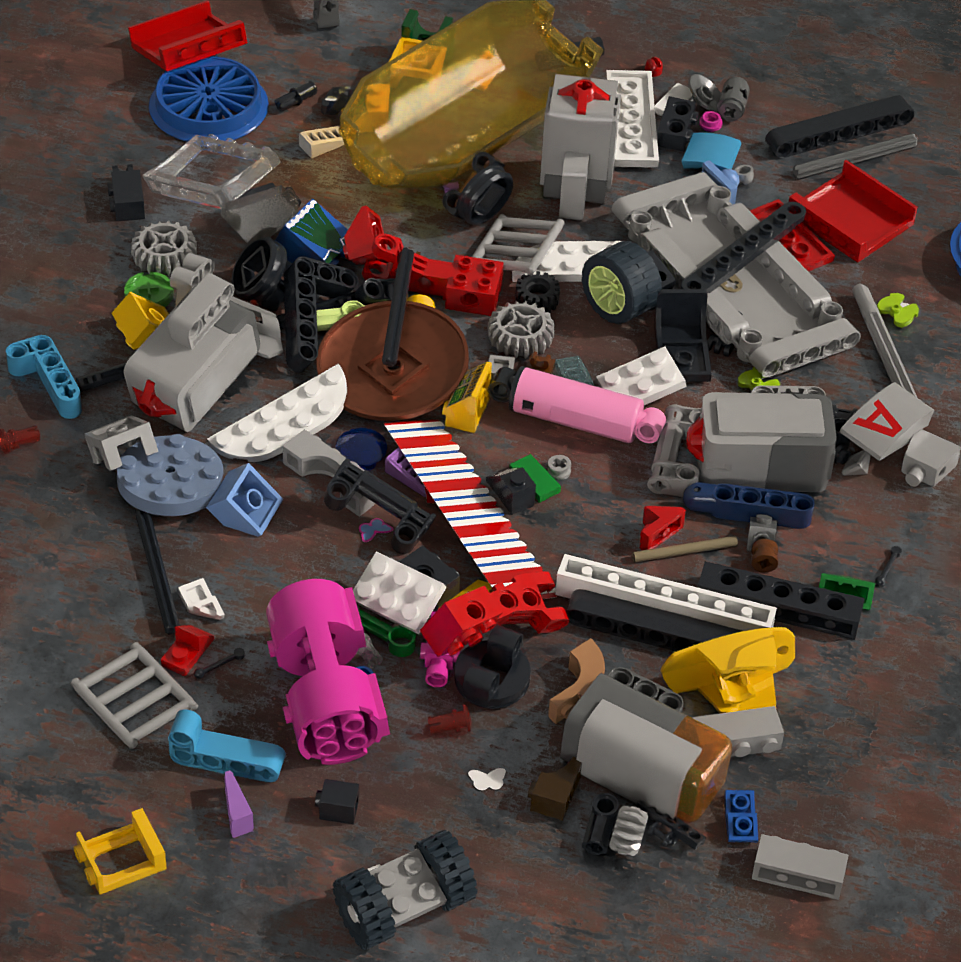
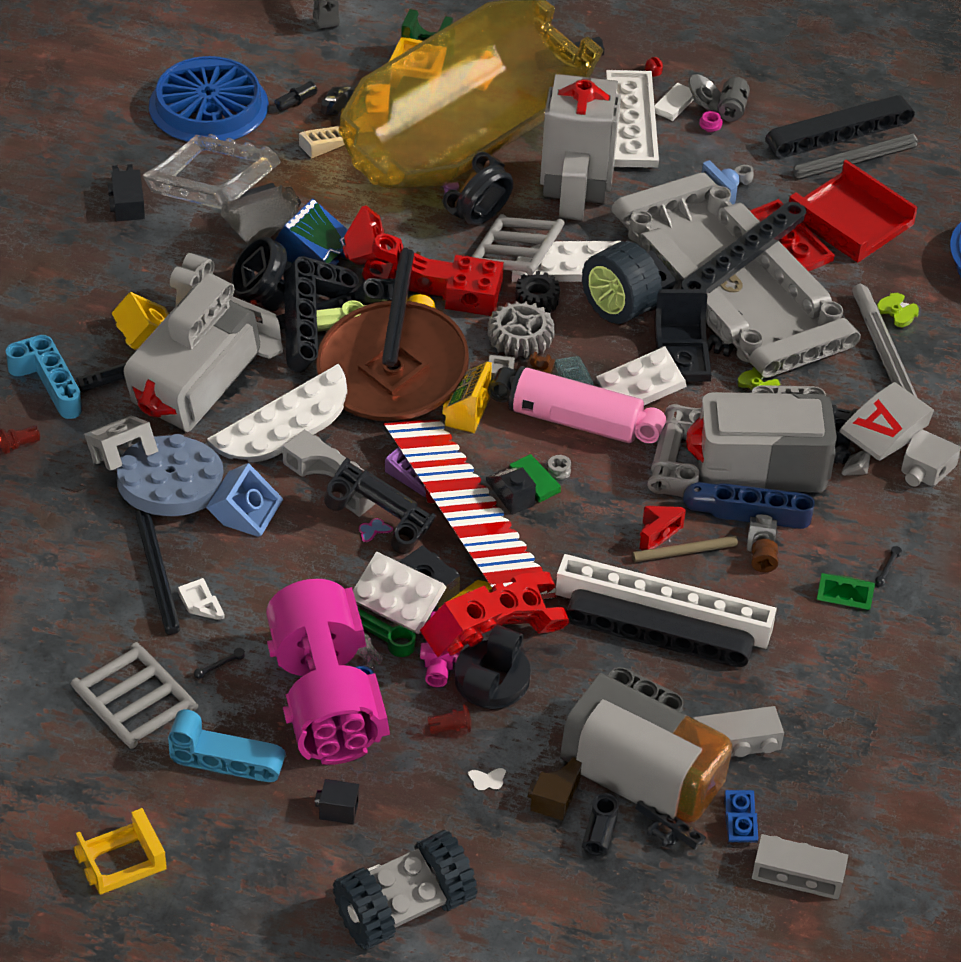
(151, 286): bright green tile -> none
(162, 247): light grey gear -> none
(185, 36): red panel -> none
(186, 649): red slope -> none
(238, 809): medium lavender slope -> none
(362, 447): clear blue dish -> none
(586, 664): medium nougat arch -> none
(628, 830): light grey gear -> none
(677, 123): black brick -> none
(710, 146): dark azure slope -> none
(733, 669): yellow piece -> none
(795, 602): black brick -> none

